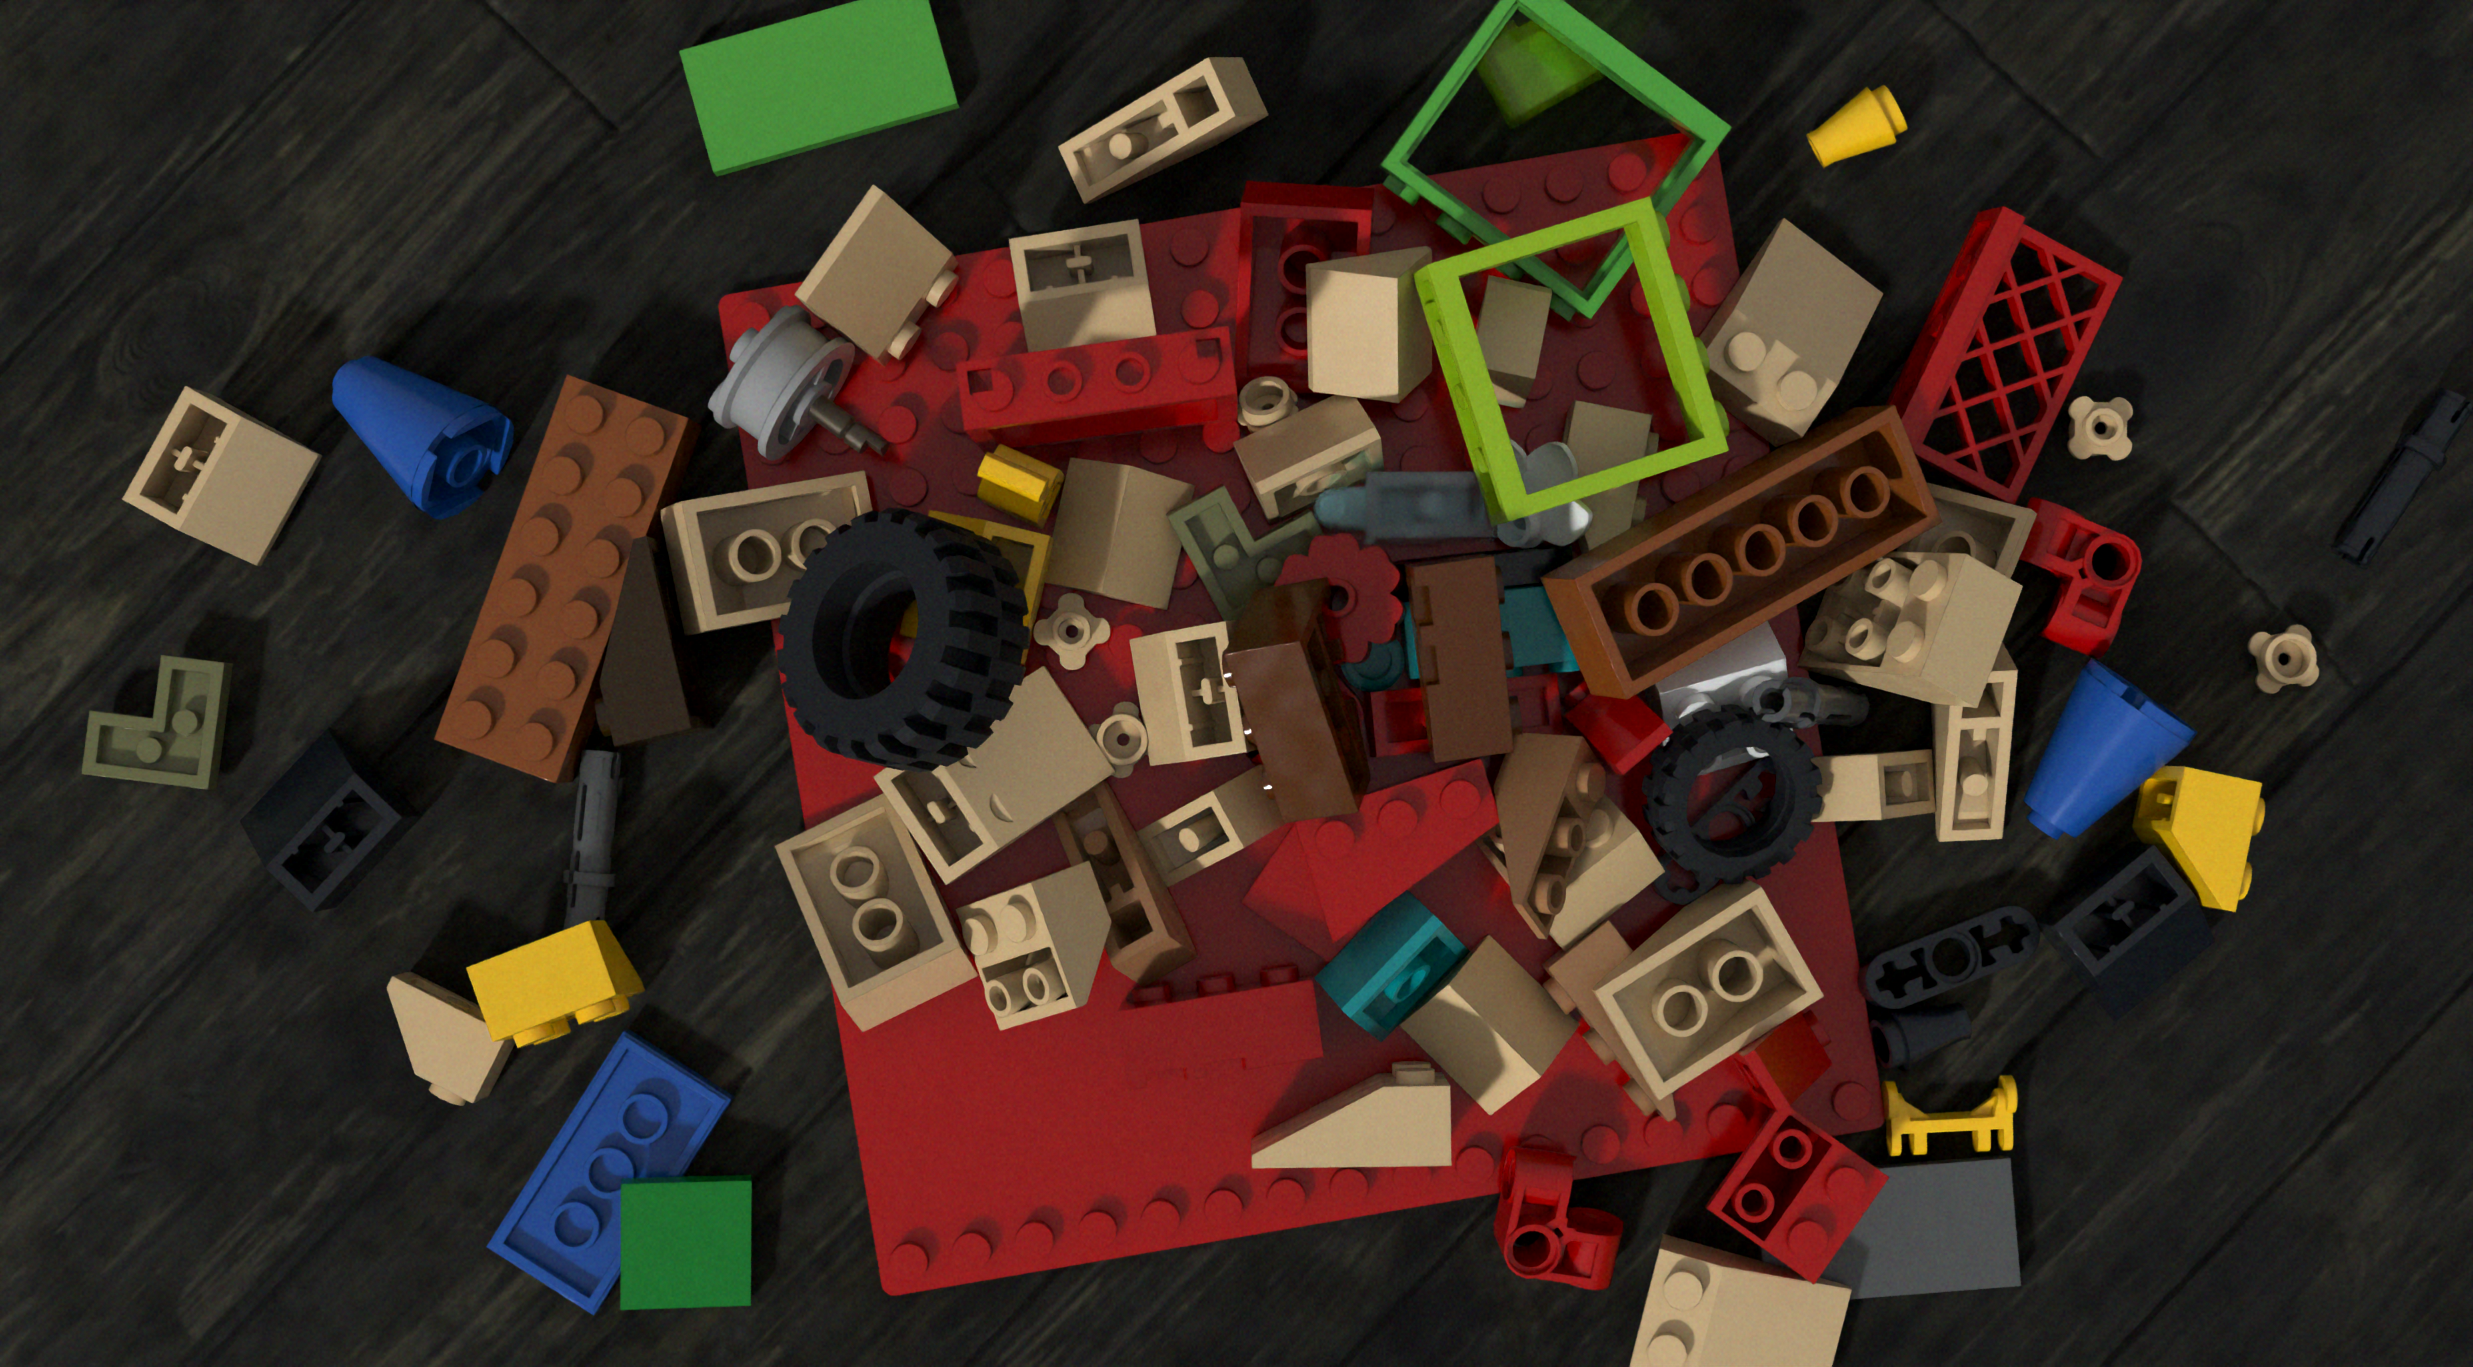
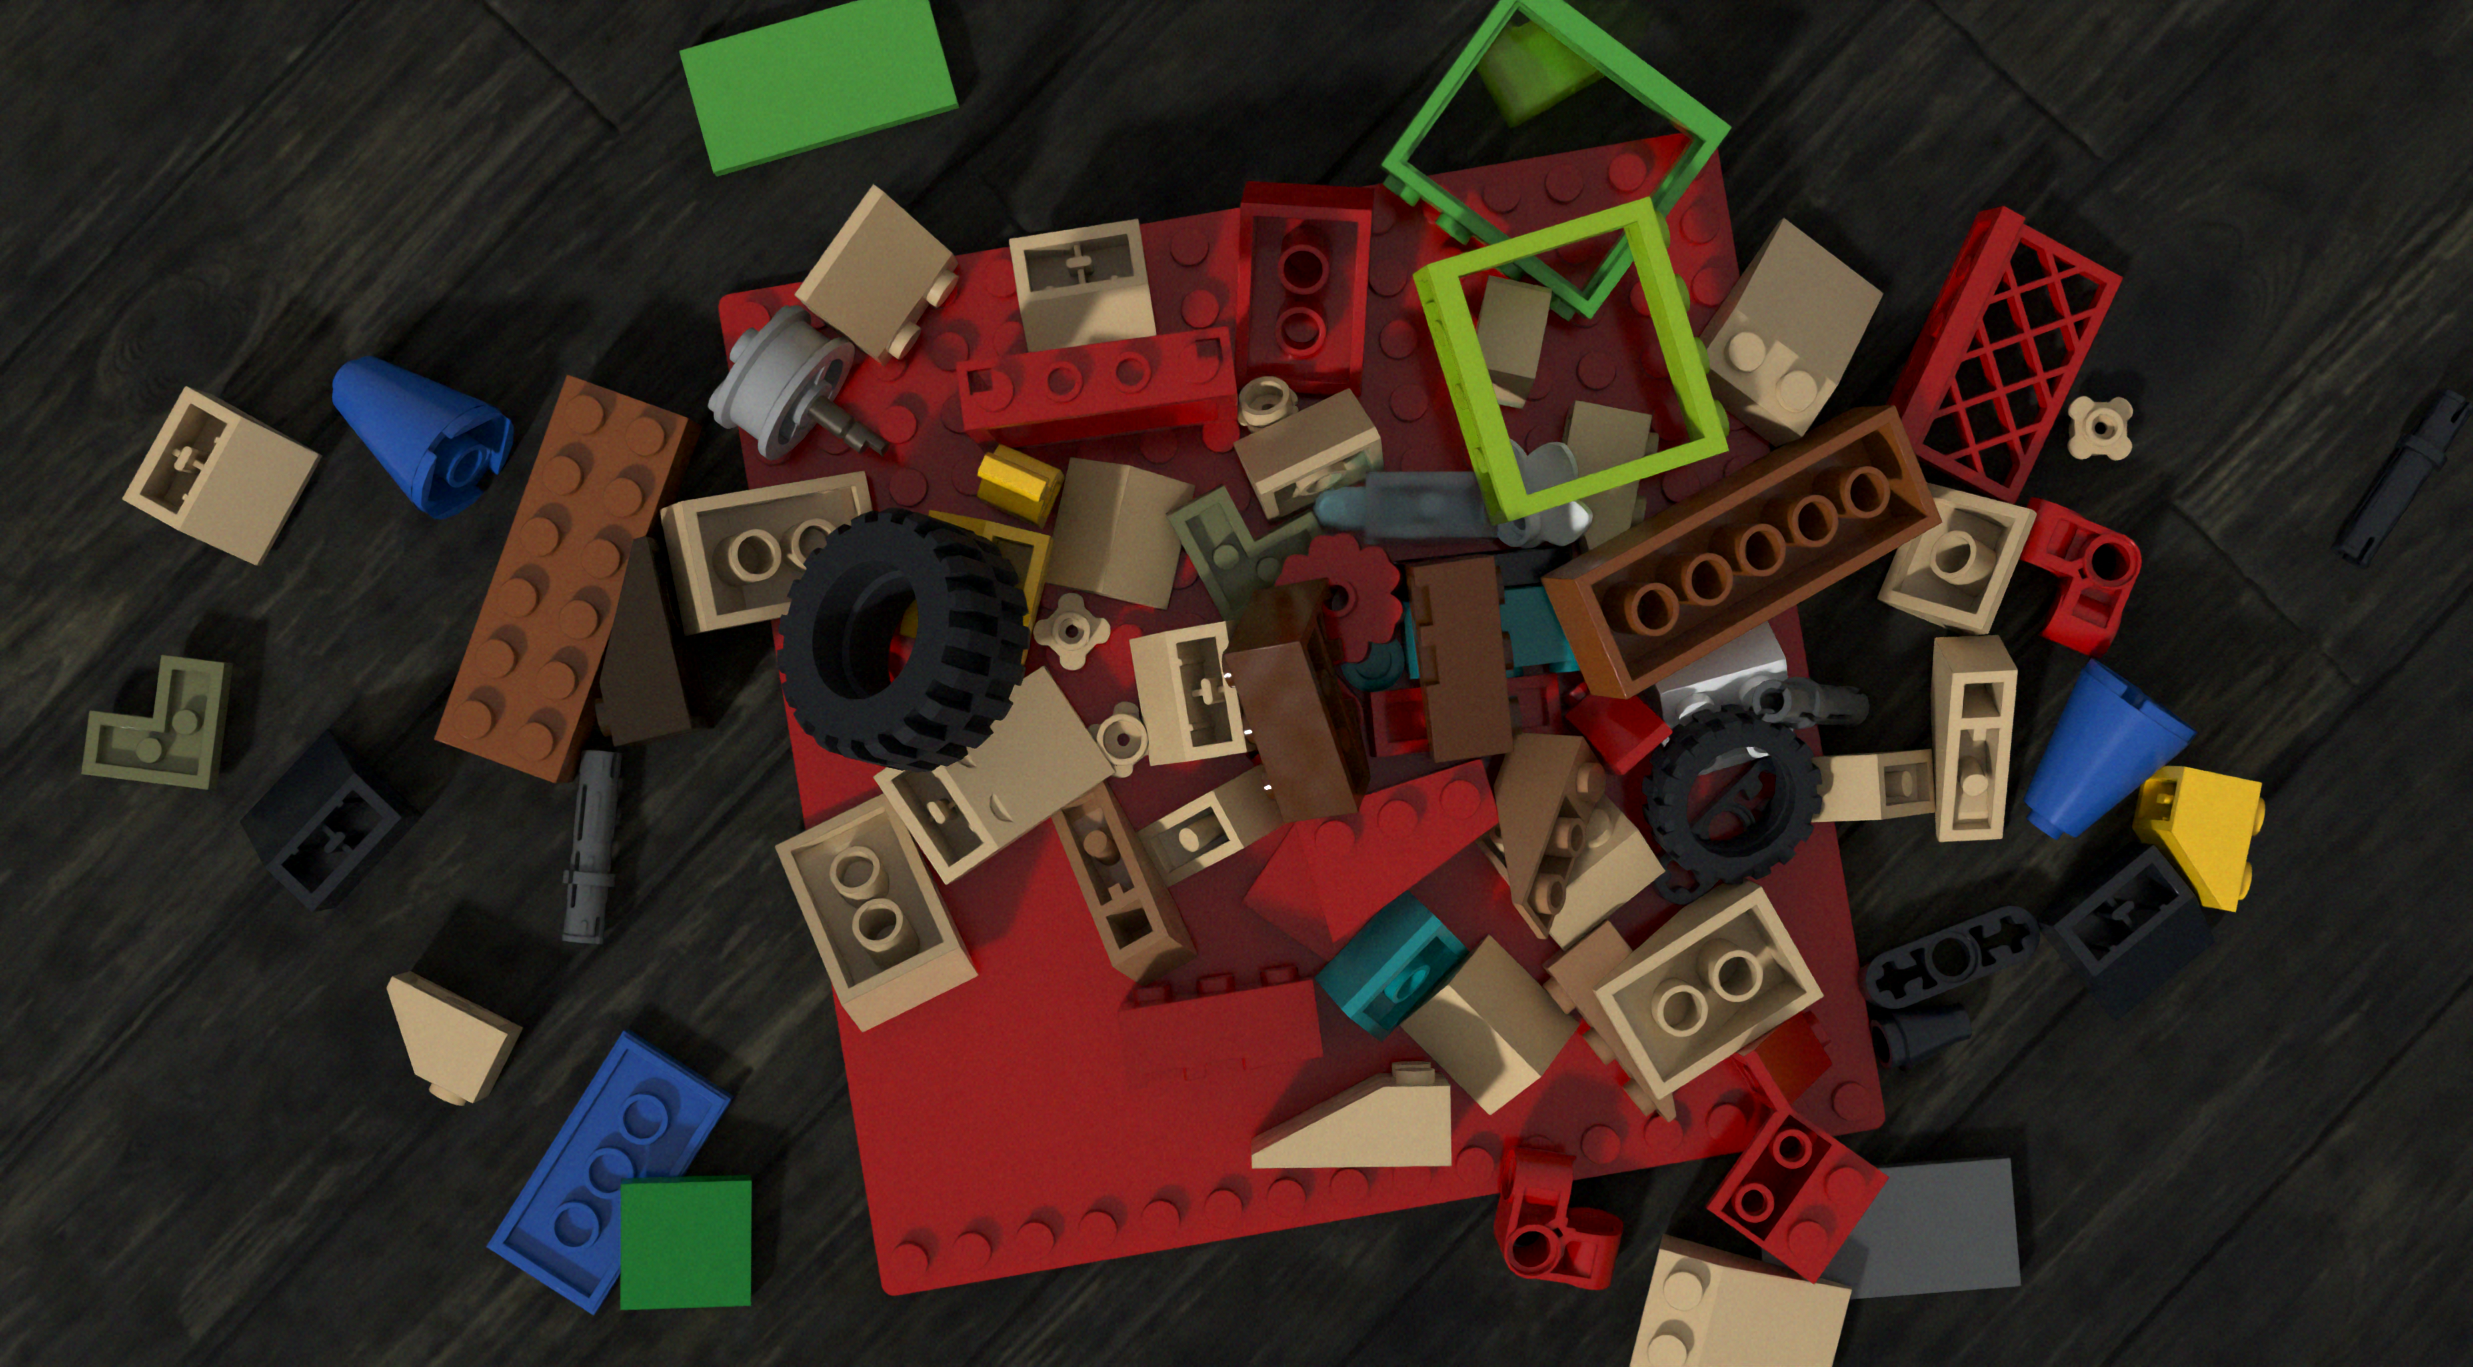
(553, 980): yellow slope -> none
(1038, 944): tan slope -> none
(1164, 127): tan slope -> none
(1368, 325): tan slope -> none
(1858, 127): yellow cone -> none
(1914, 626): tan slope -> none
(1990, 1115): yellow piece -> none
(2301, 654): tan plate -> none

